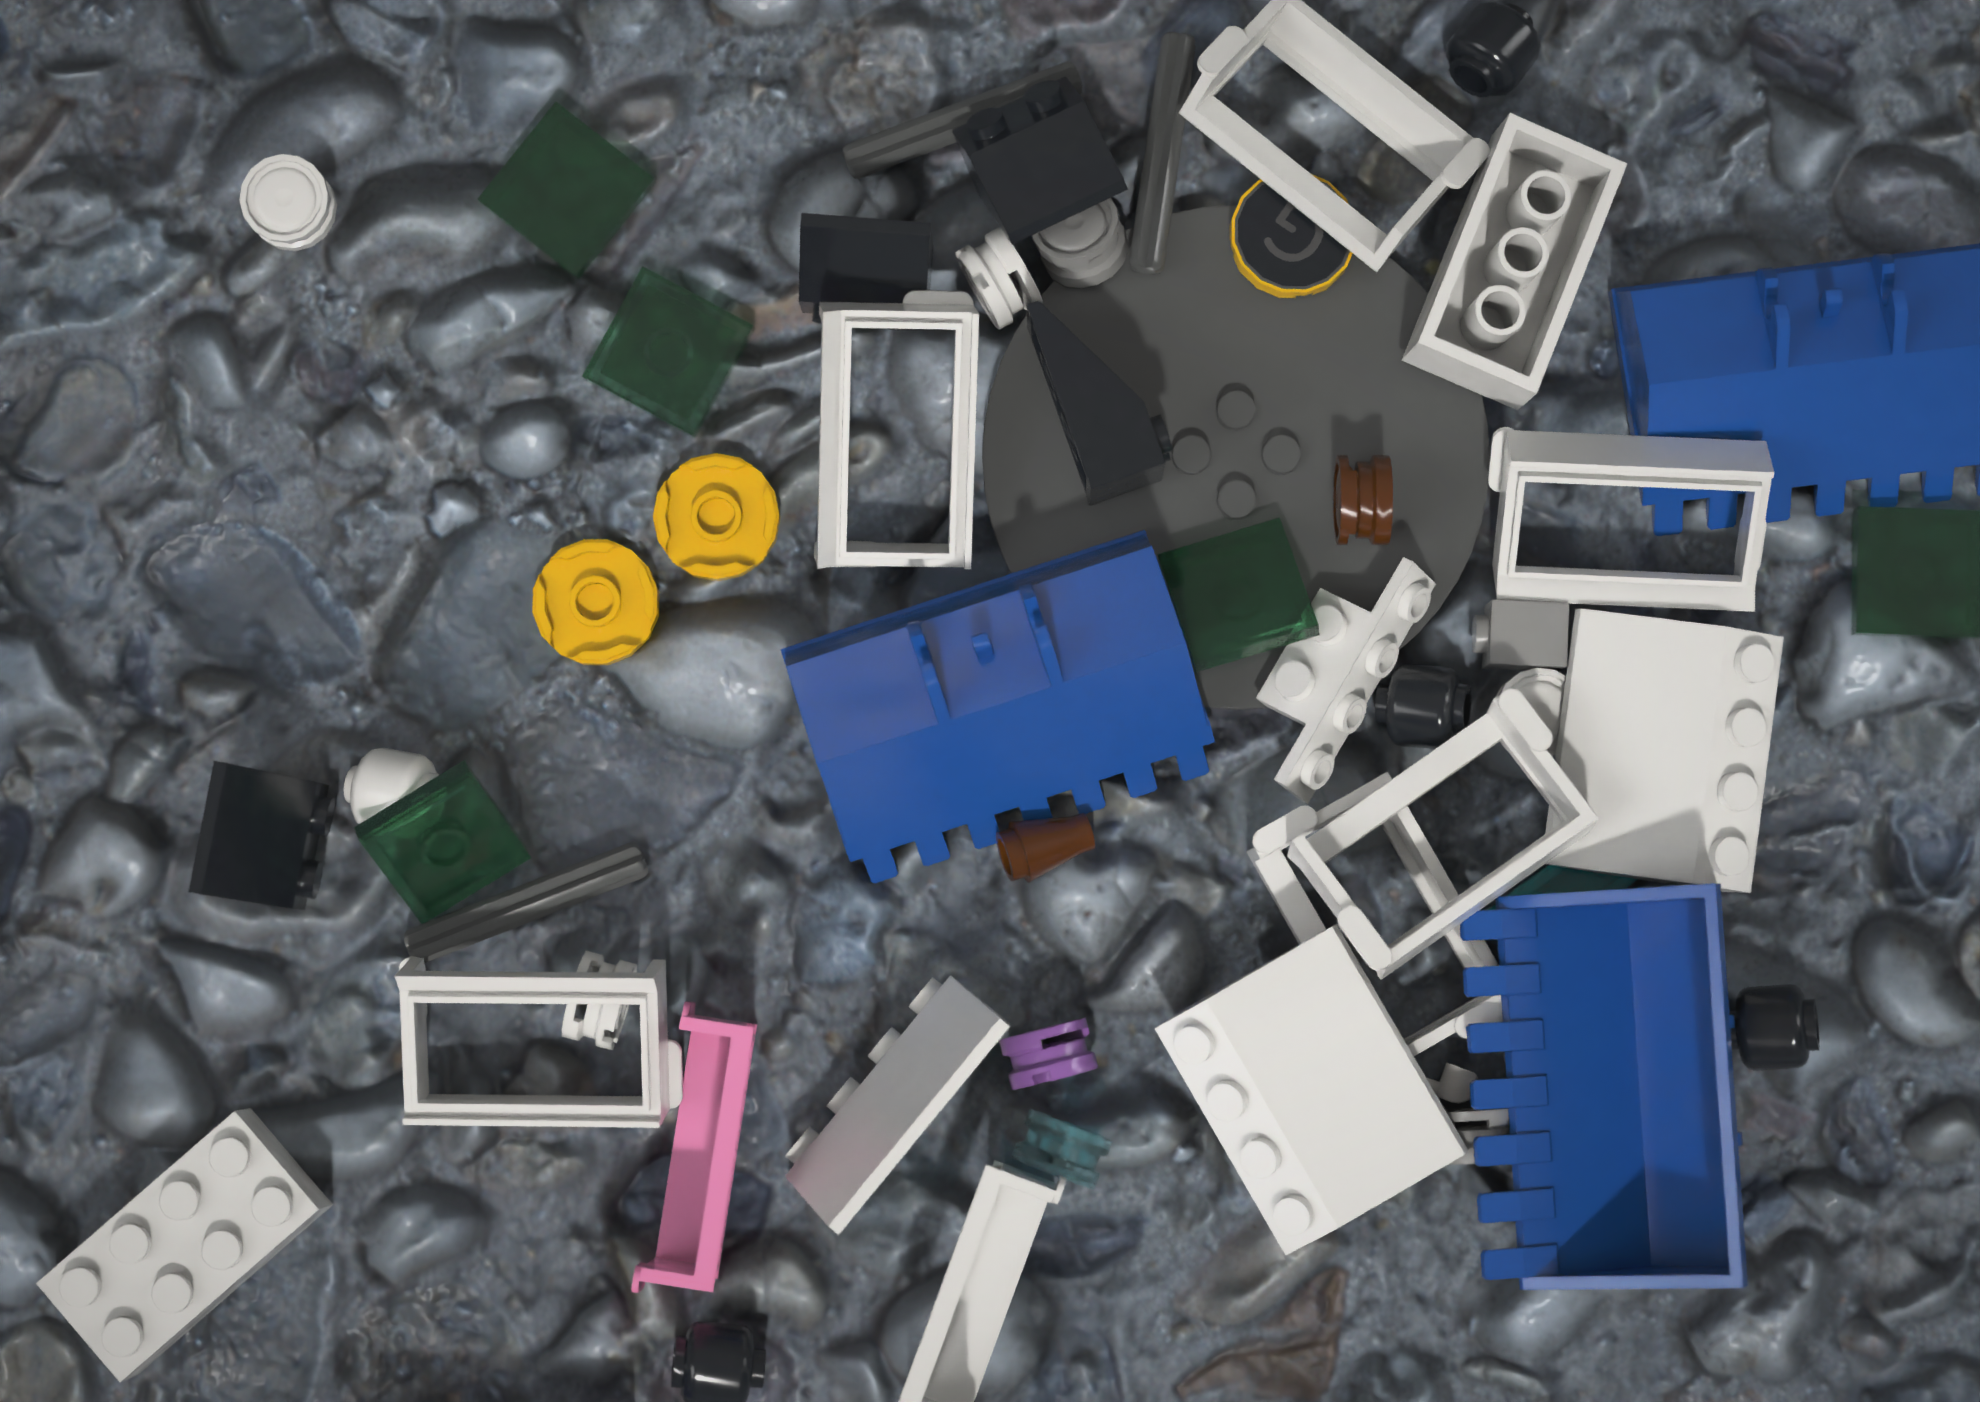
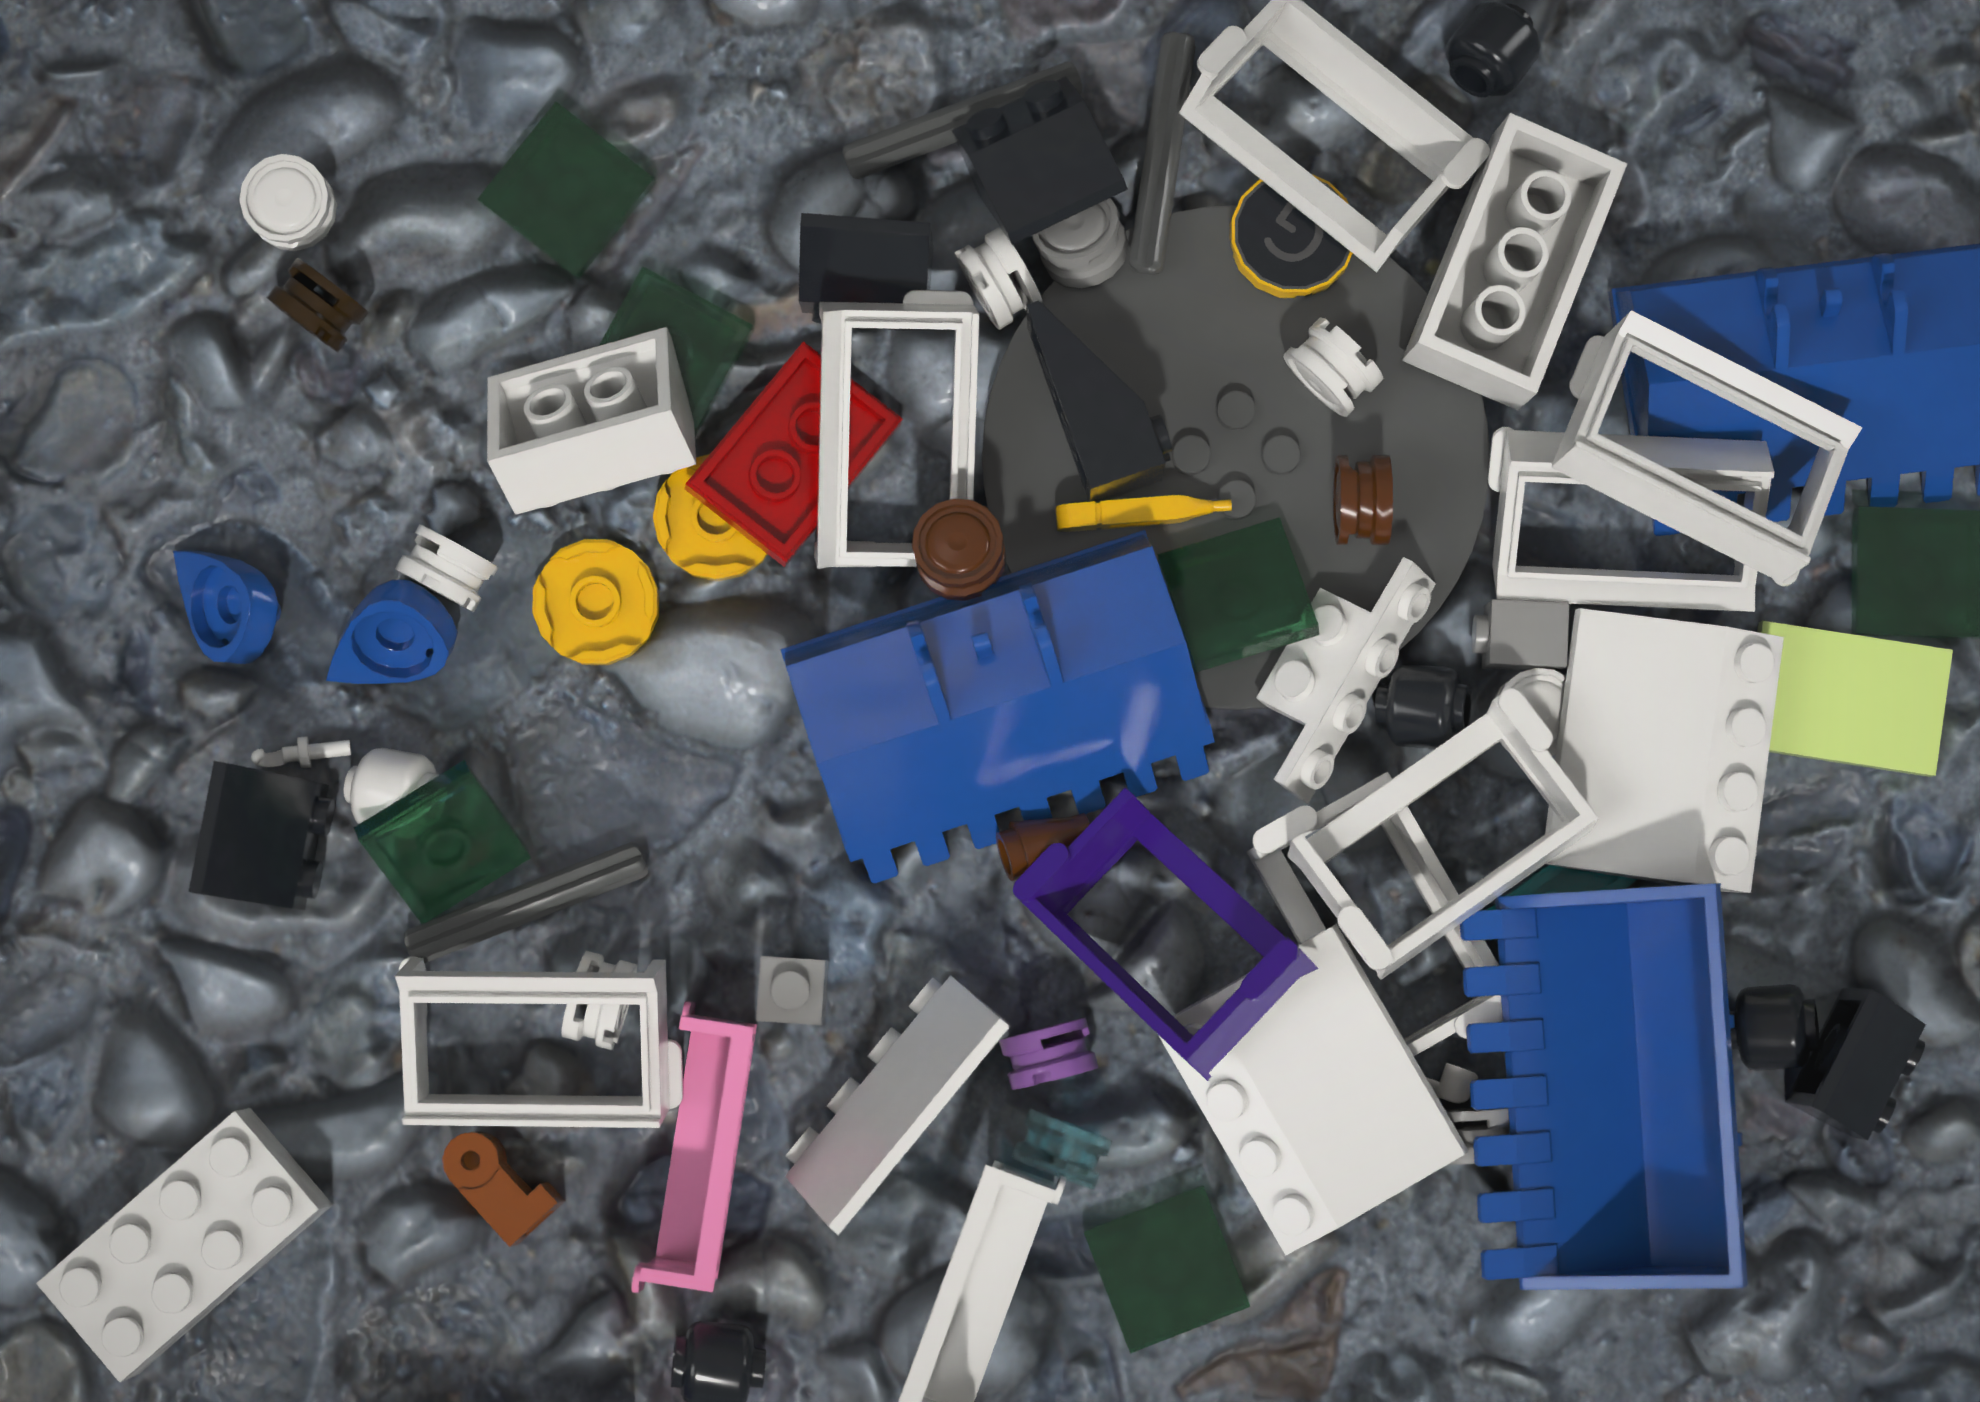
(227, 605): none -> blue piece
(302, 752): none -> white hand
(312, 310): none -> dark brown wheel
(392, 637): none -> blue piece
(446, 568): none -> white wheel
(481, 1173): none -> dark orange leg
(589, 421): none -> white slope
(768, 463): none -> red tile
(792, 990): none -> light grey brick
(959, 549): none -> reddish brown wheel
(1066, 875): none -> dark purple piece
(1134, 512): none -> yellow piece
(1166, 1268): none -> clear green tile
(1333, 367): none -> white wheel
(1676, 499): none -> white piece
(1858, 1063): none -> black slope
(1859, 699): none -> yellowish green tile

